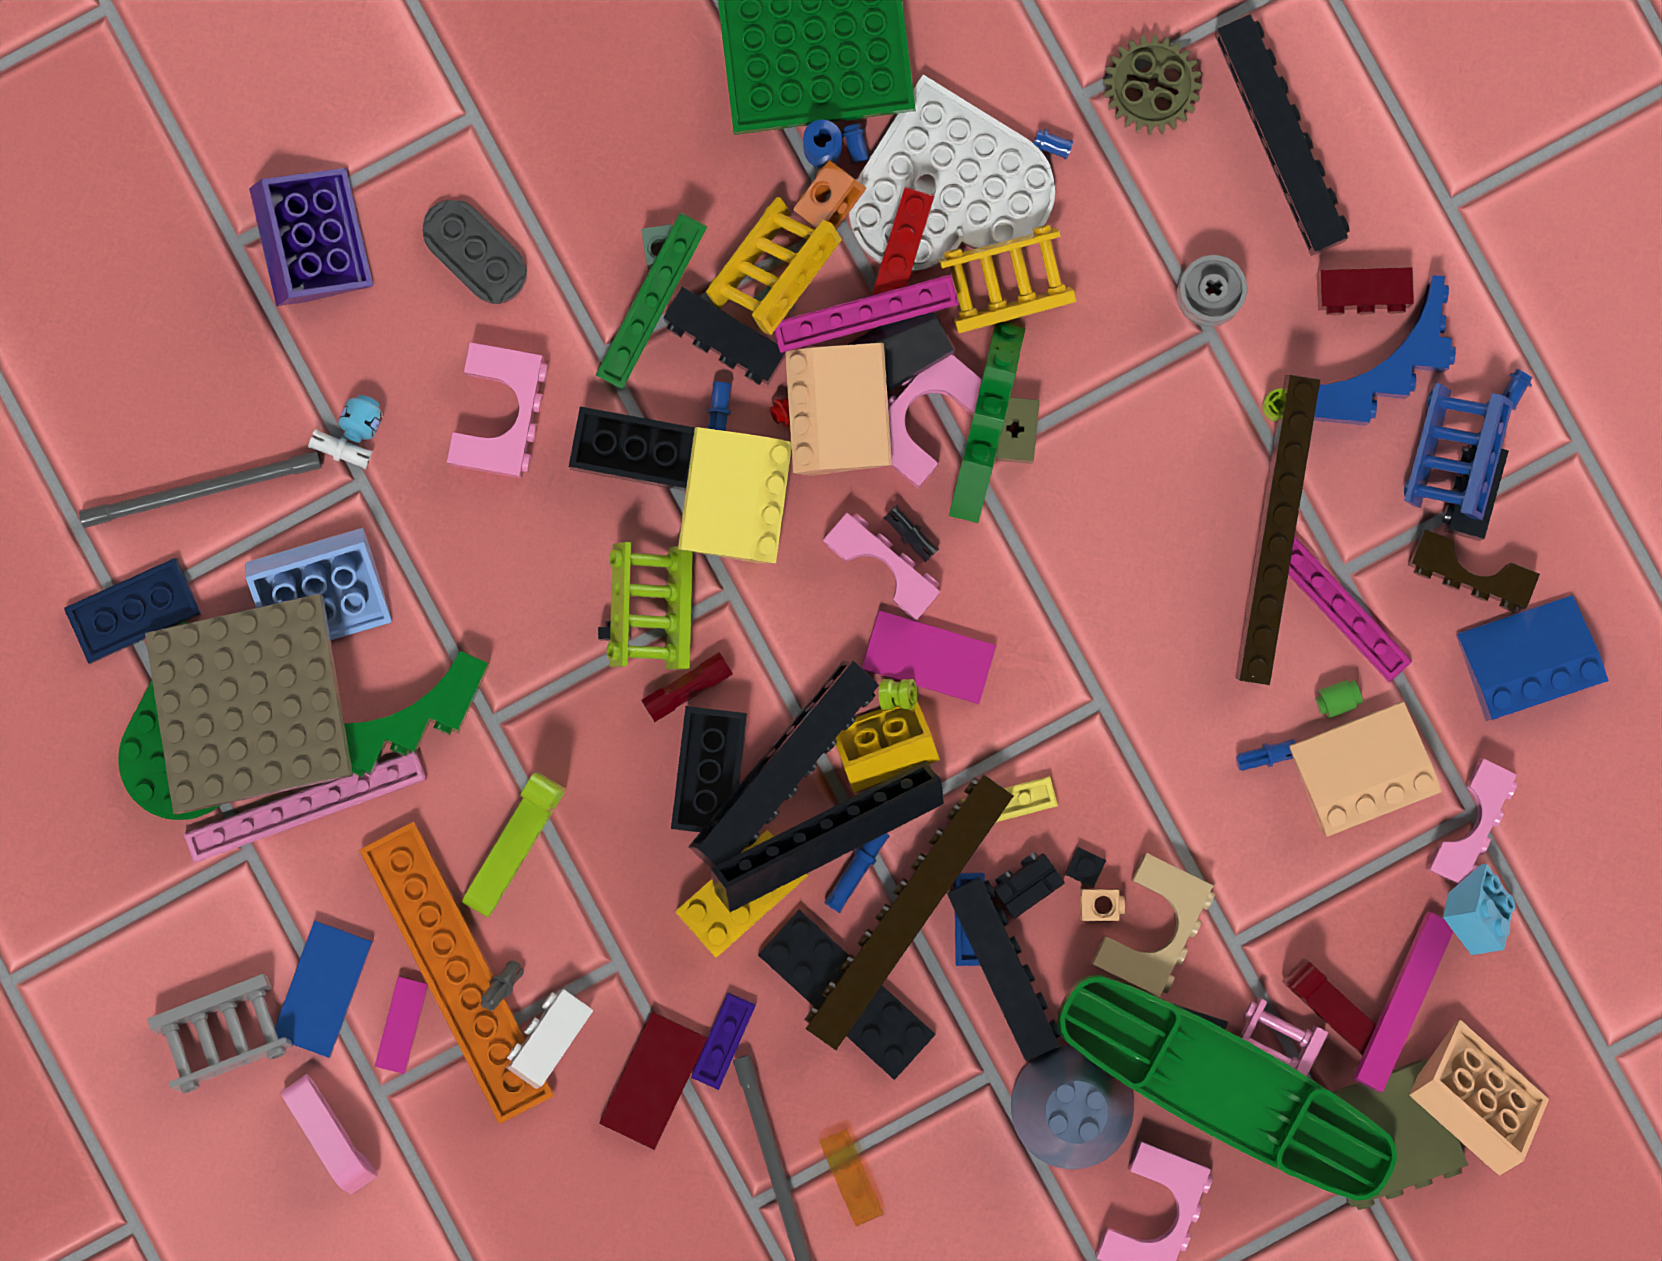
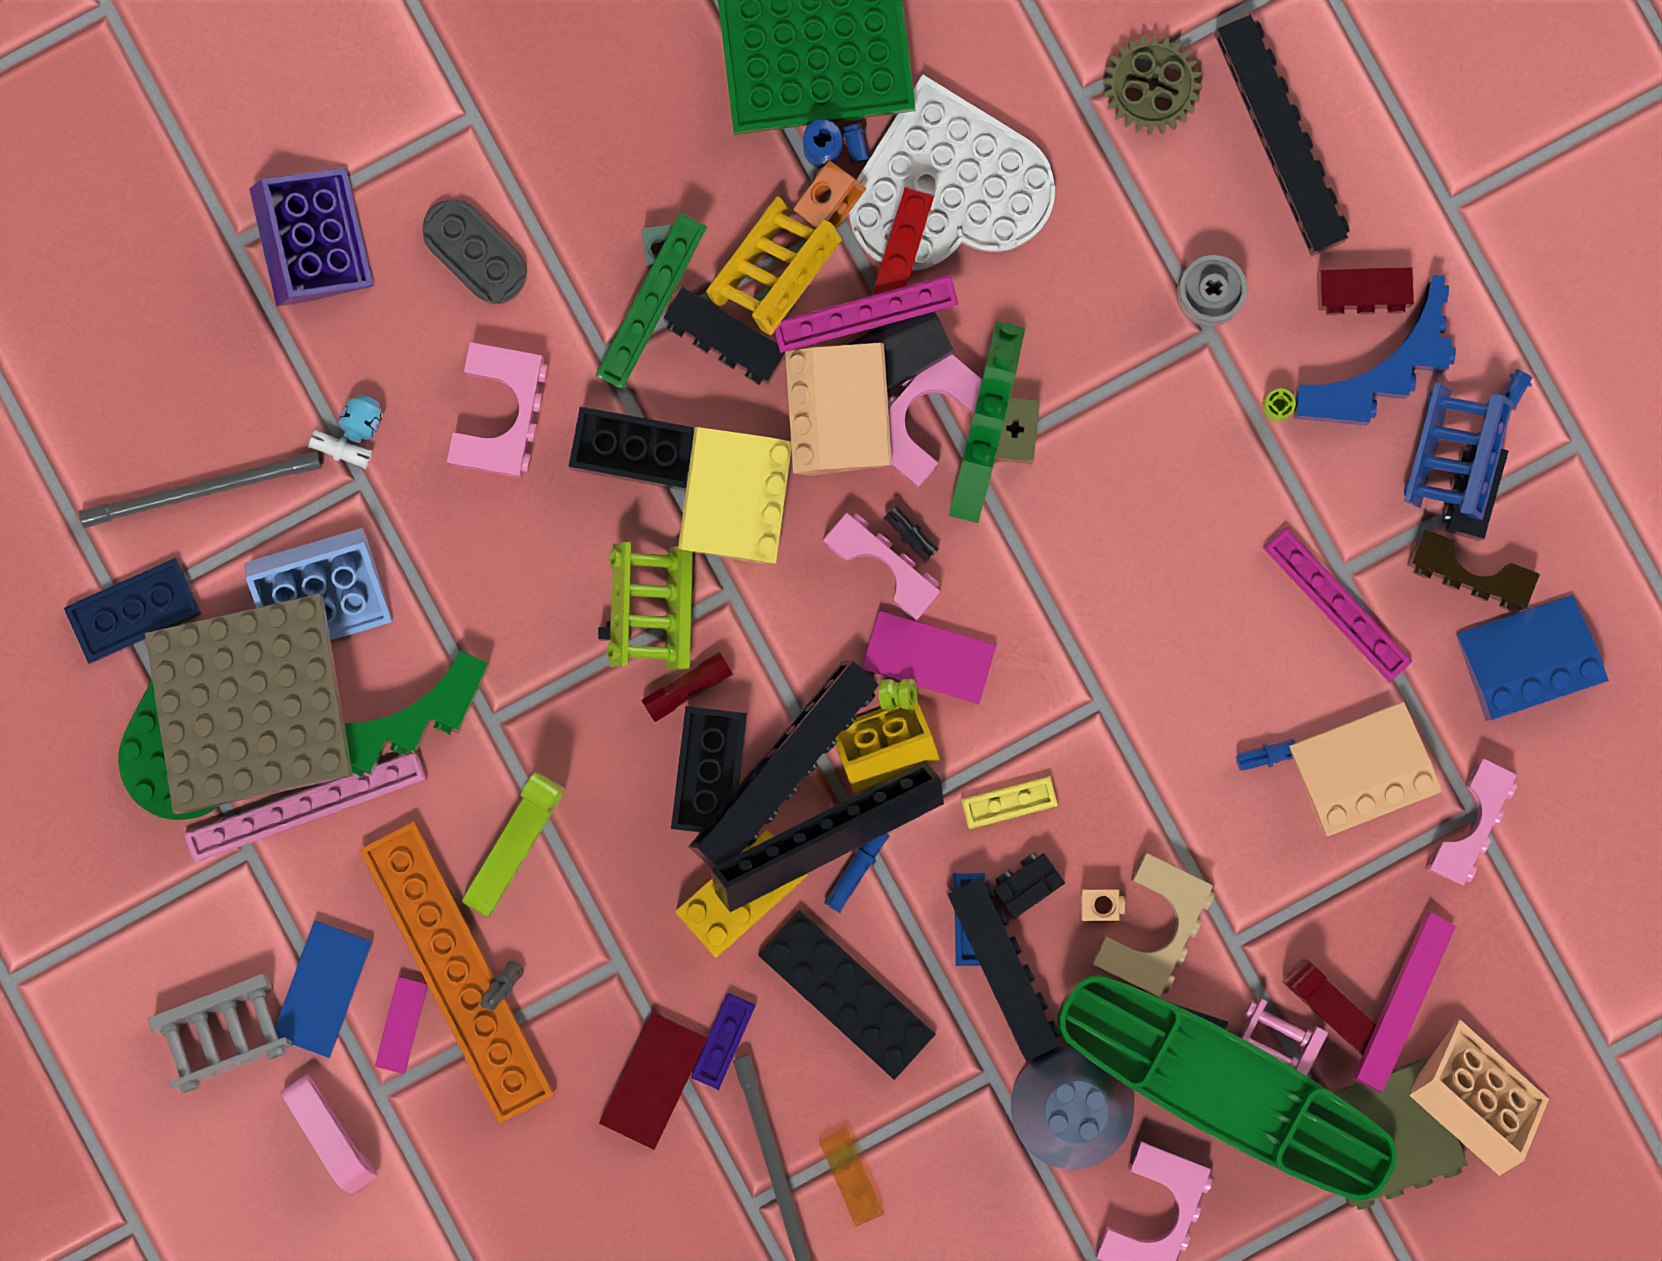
(548, 1038): white brick -> none
(719, 406): blue axle -> none
(780, 411): red plate -> none
(909, 911): dark brown brick -> none
(1027, 301): yellow fence -> none
(1053, 143): blue pin -> none
(1085, 867): black plate -> none
(1277, 529): dark brown brick -> none
(1338, 698): bright green brick -> none
(1480, 911): medium azure slope -> none

